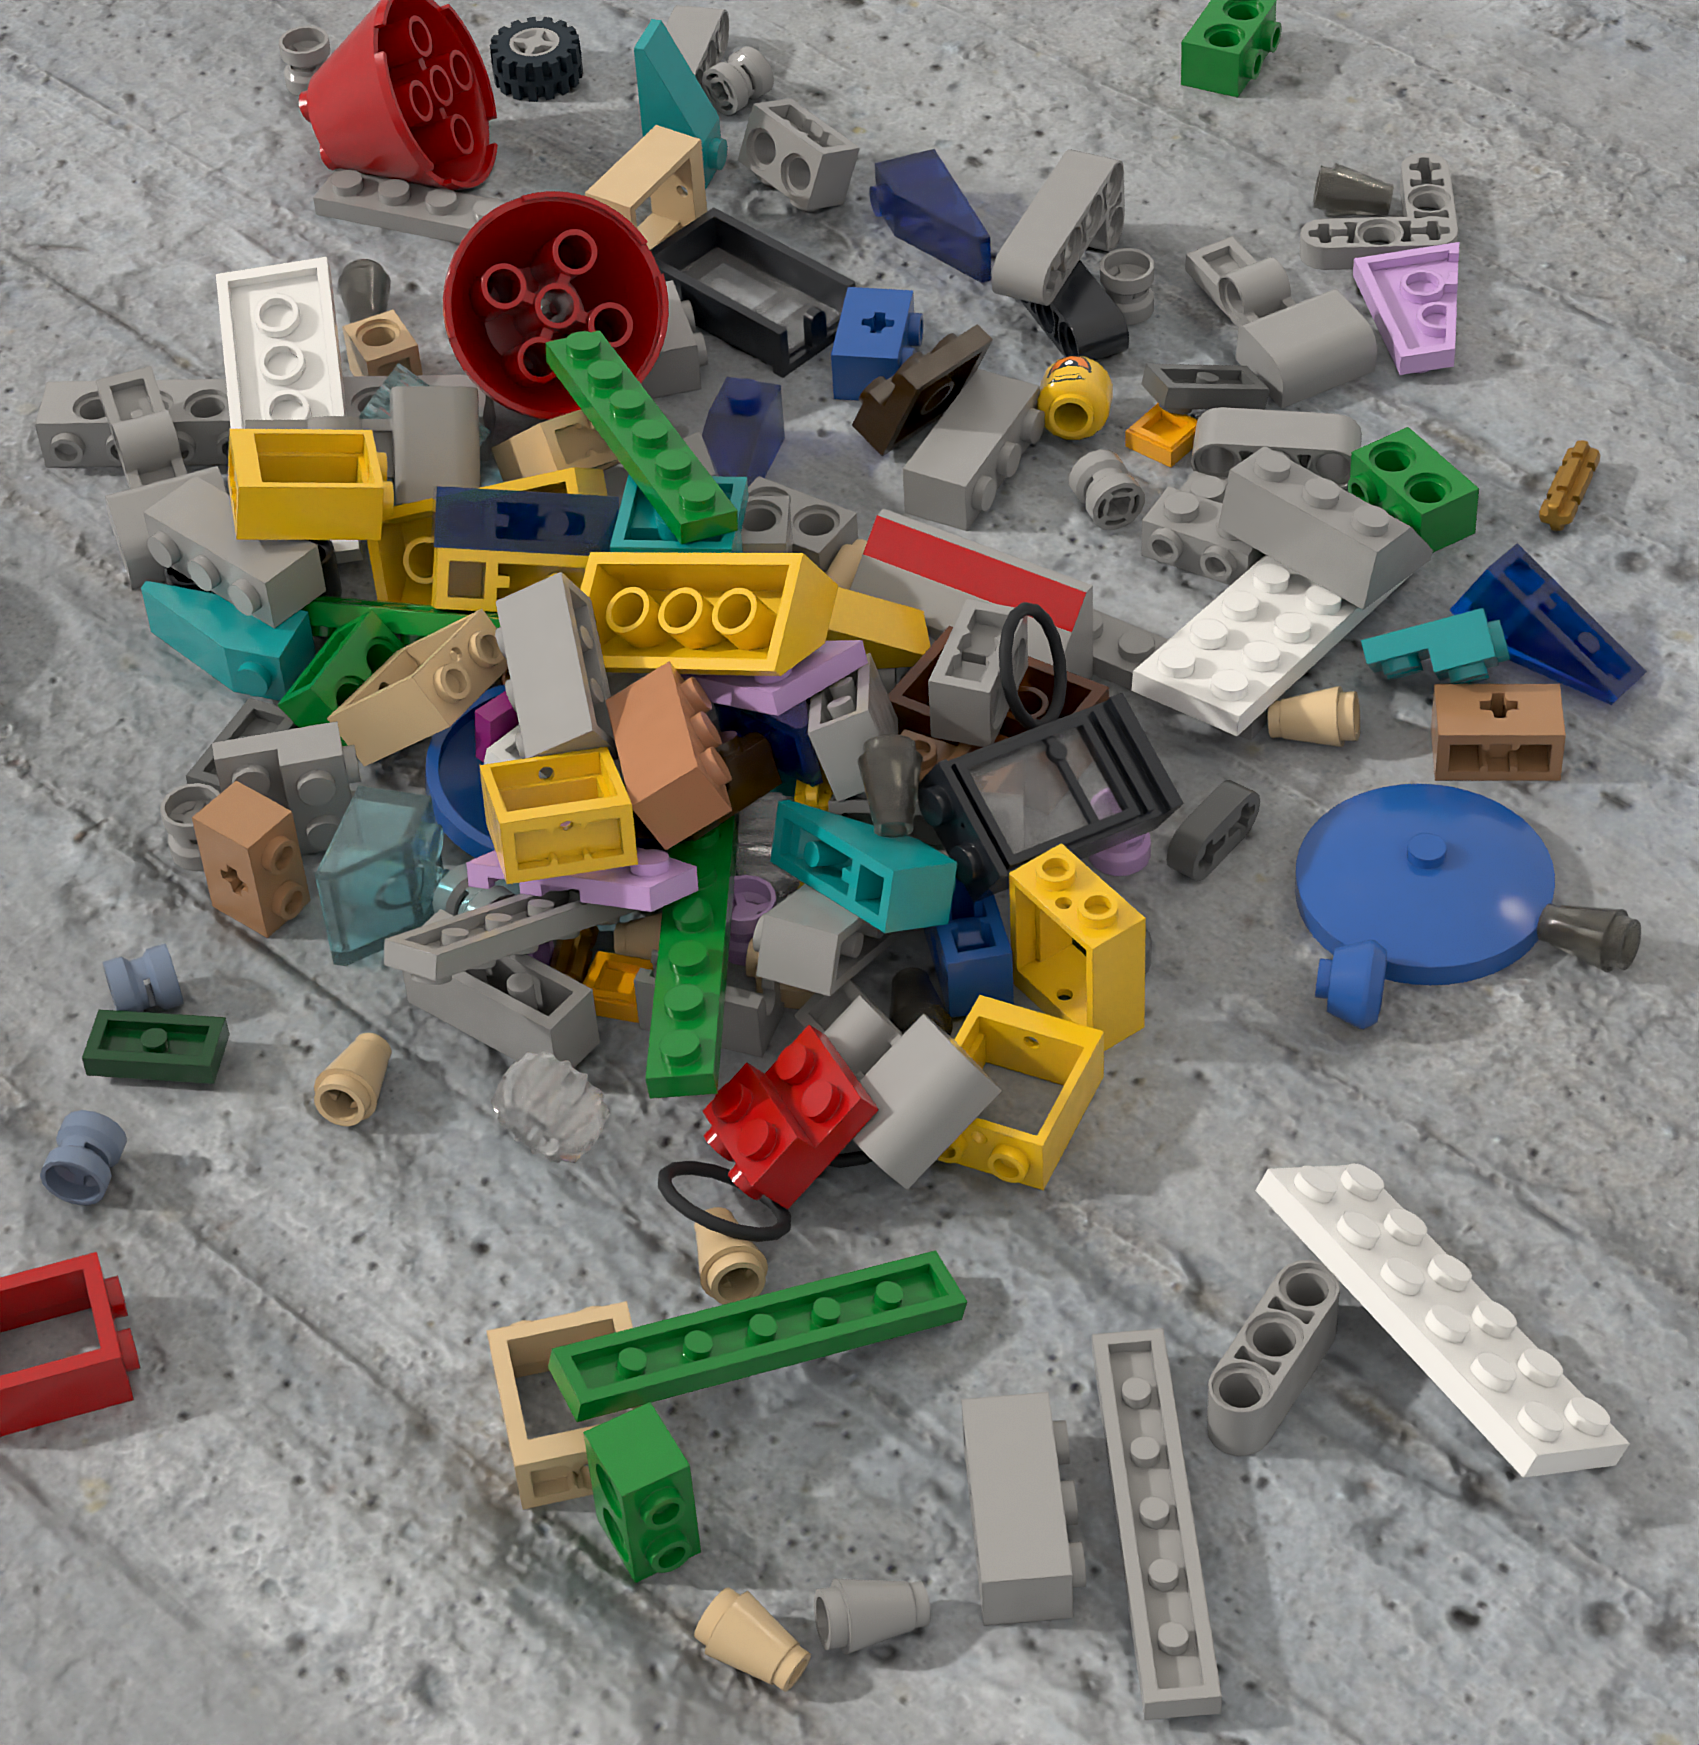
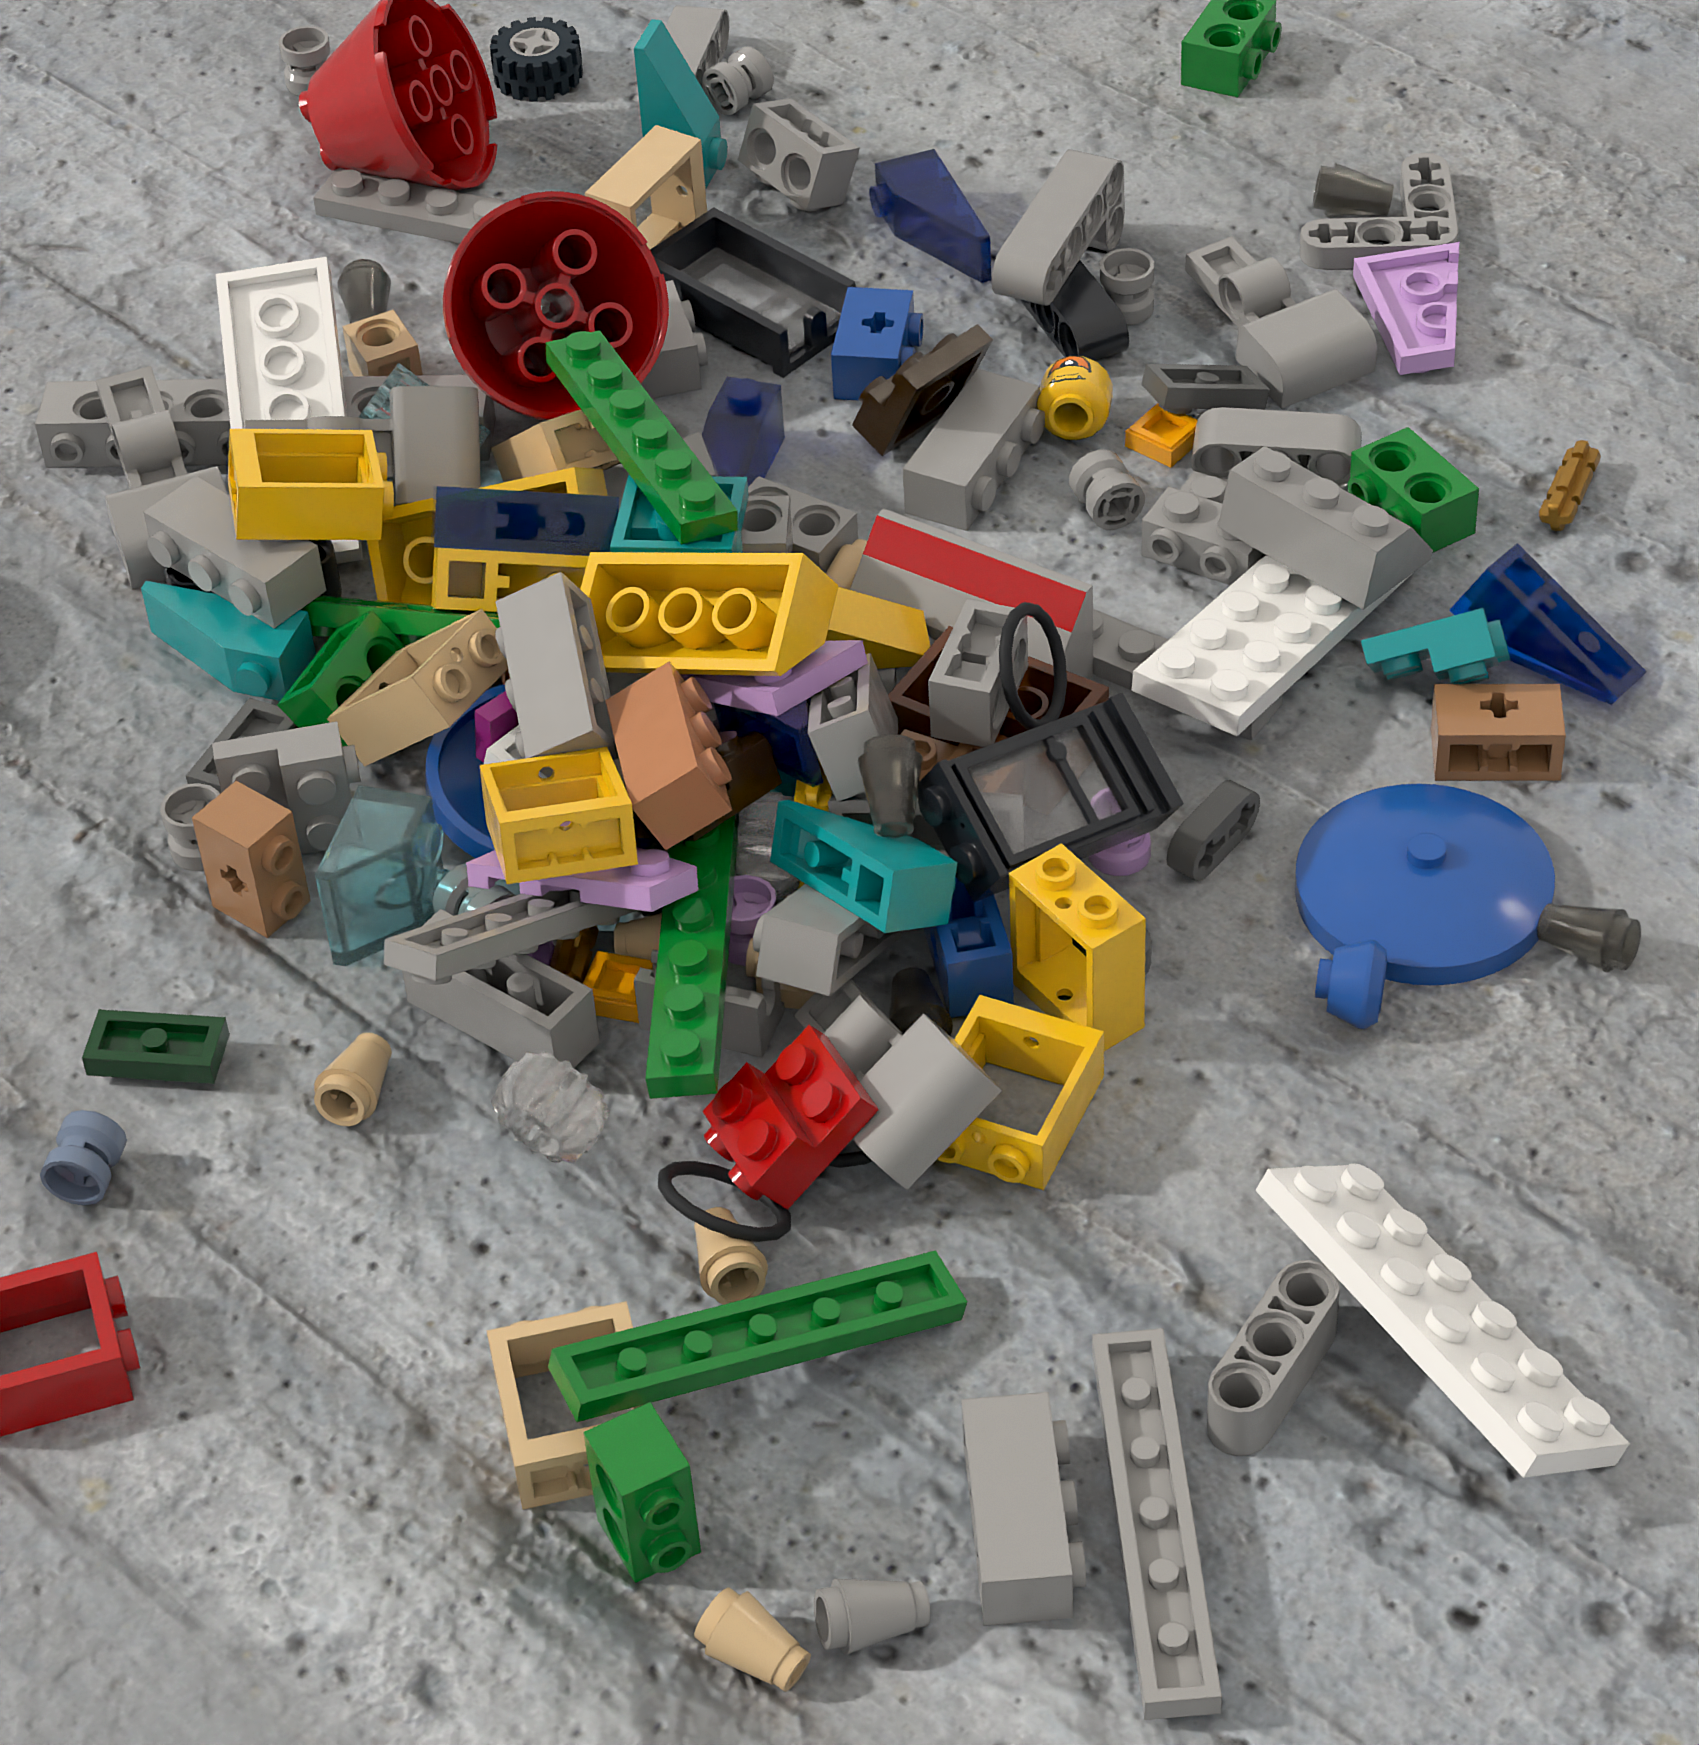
(127, 983): sand blue wheel -> none
(1317, 717): tan cone -> none

